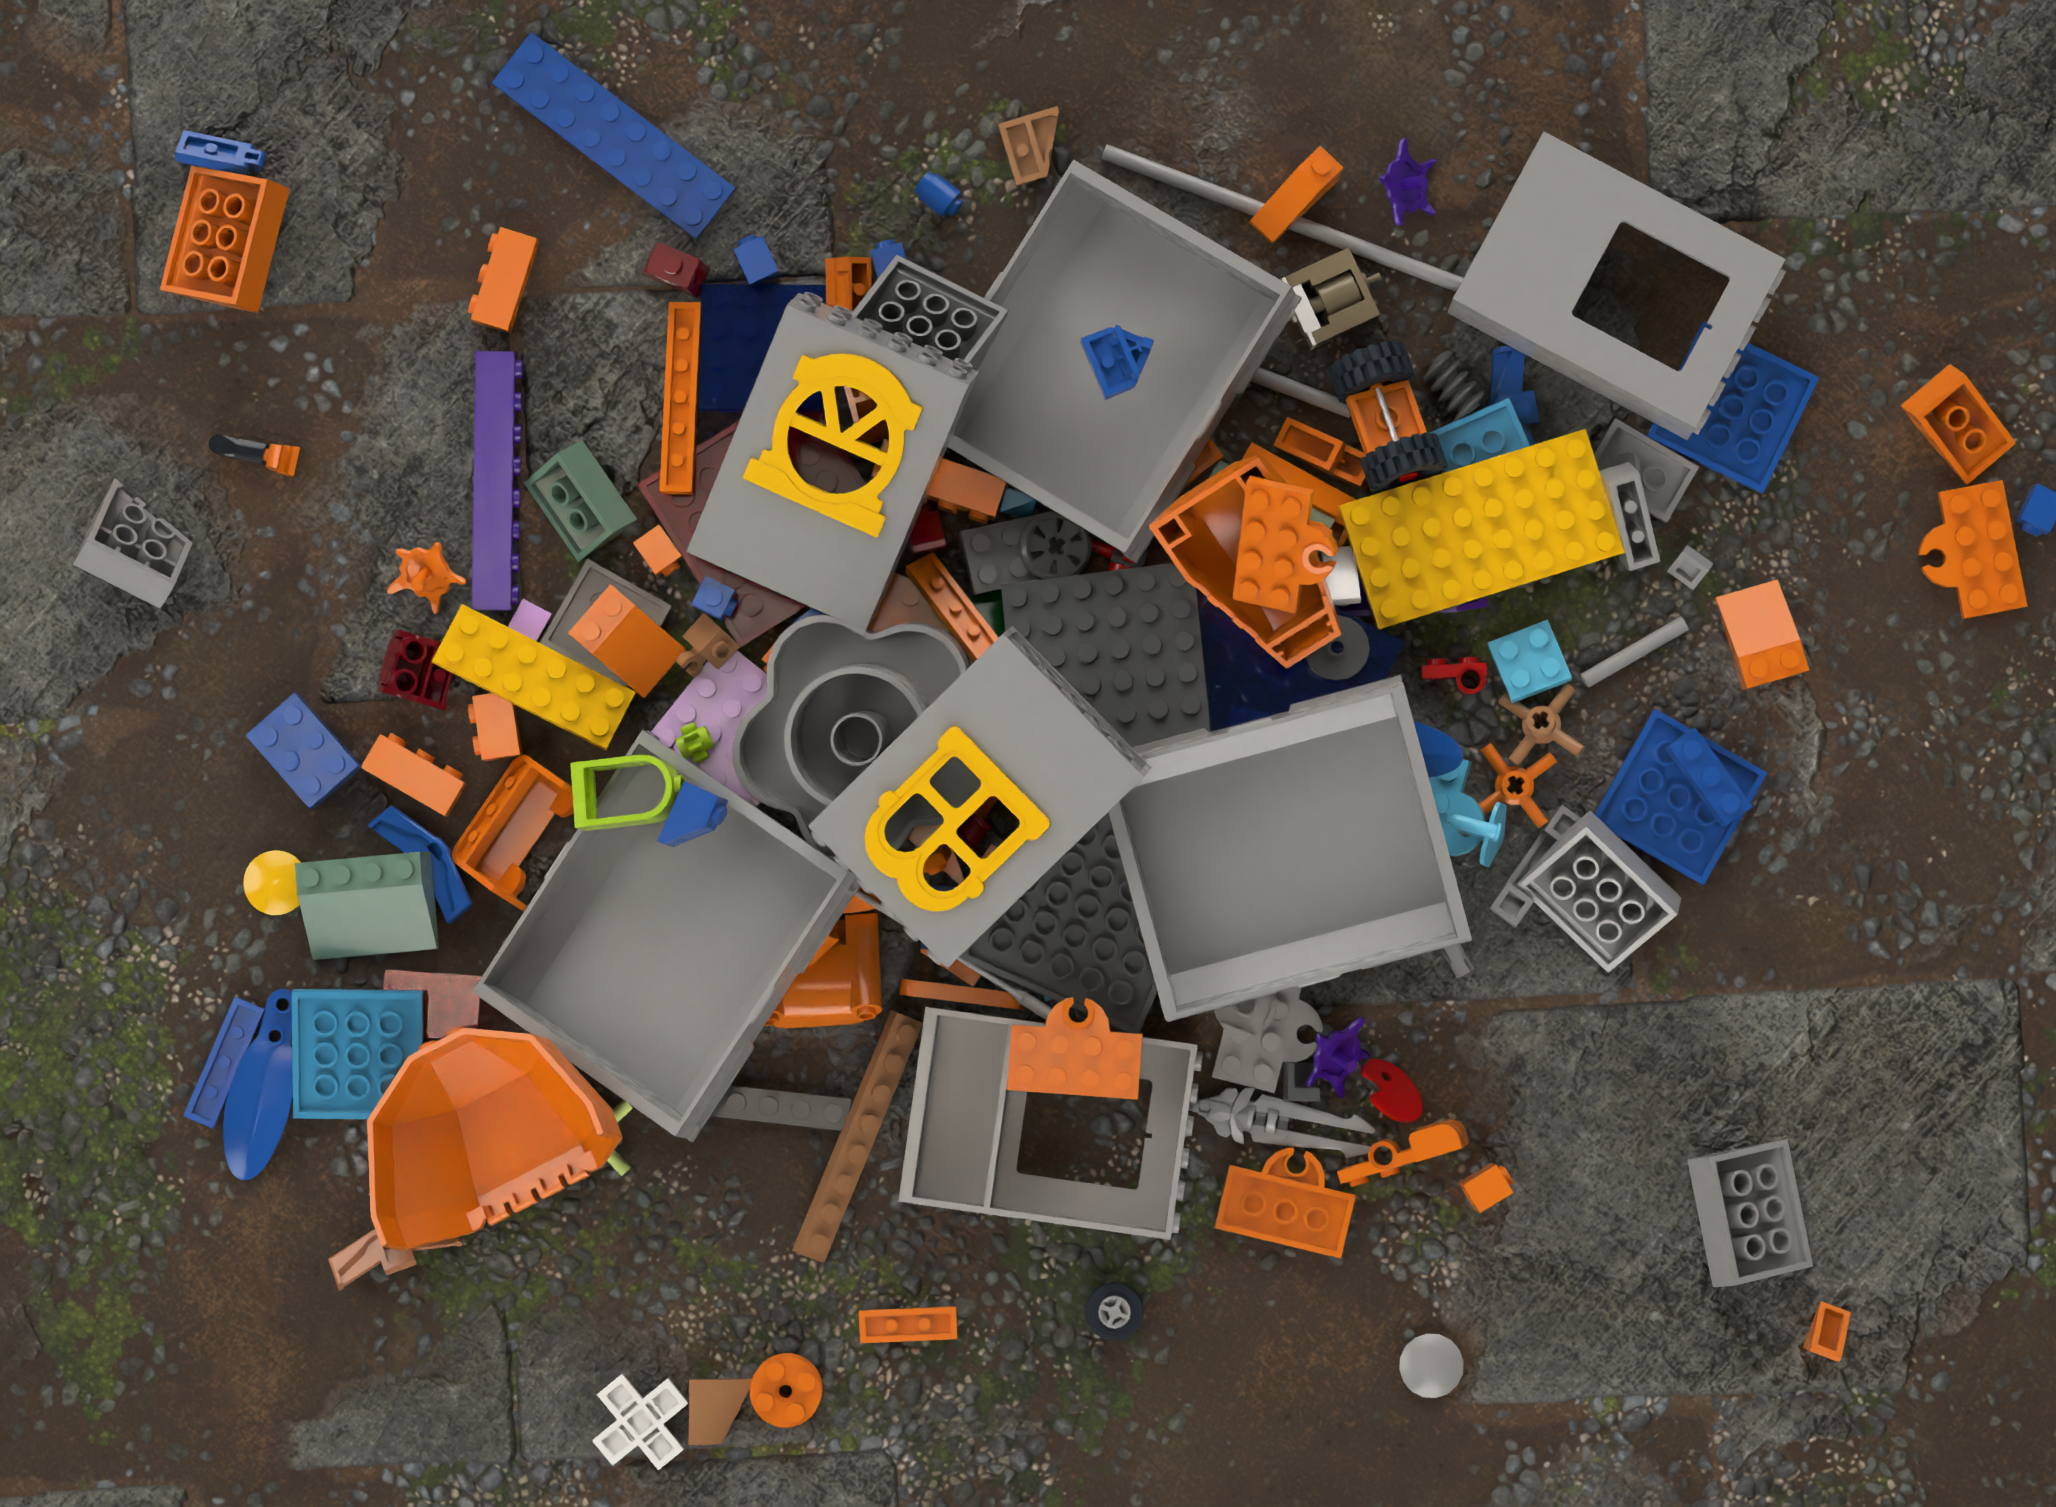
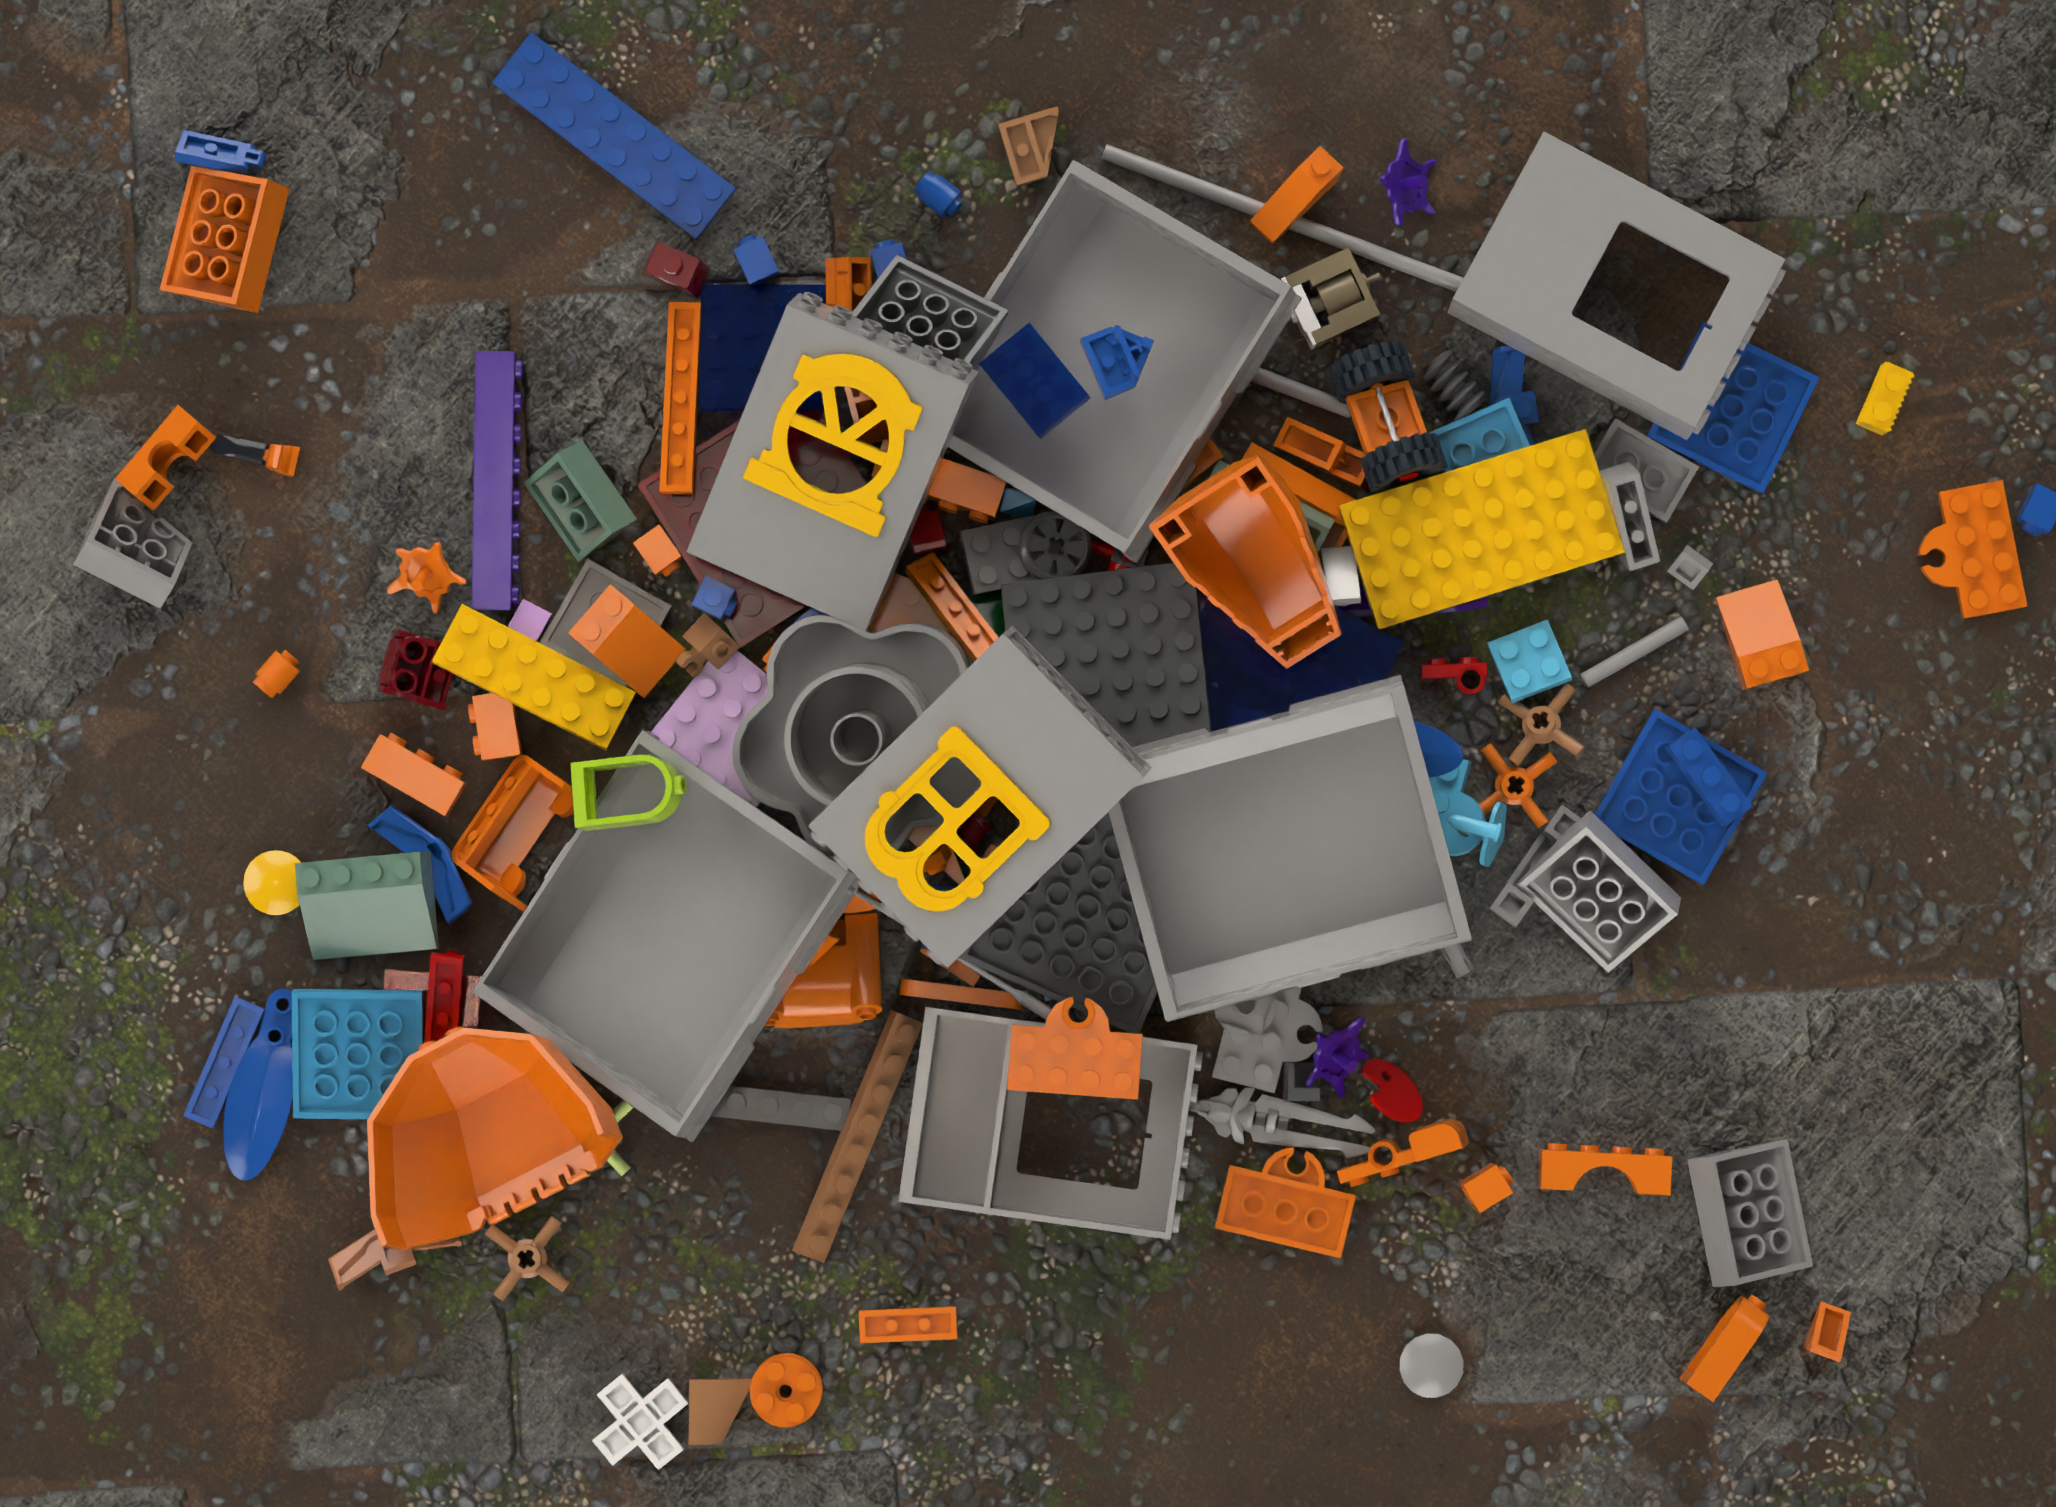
(147, 471): none -> orange arch
(277, 673): none -> orange brick
(304, 751): blue brick -> none
(443, 994): none -> red piece
(503, 279): orange brick -> none
(515, 1259): none -> medium nougat bar
(693, 815): blue slope -> none
(695, 742): lime gear -> none
(1034, 380): none -> clear blue plate
(1110, 1321): black wheel -> none
(1279, 545): orange plate -> none
(1349, 661): dark grey plate -> none
(1563, 1168): none -> orange arch
(1726, 1347): none -> orange window
(1885, 398): none -> yellow brick
(1958, 423): orange slope -> none

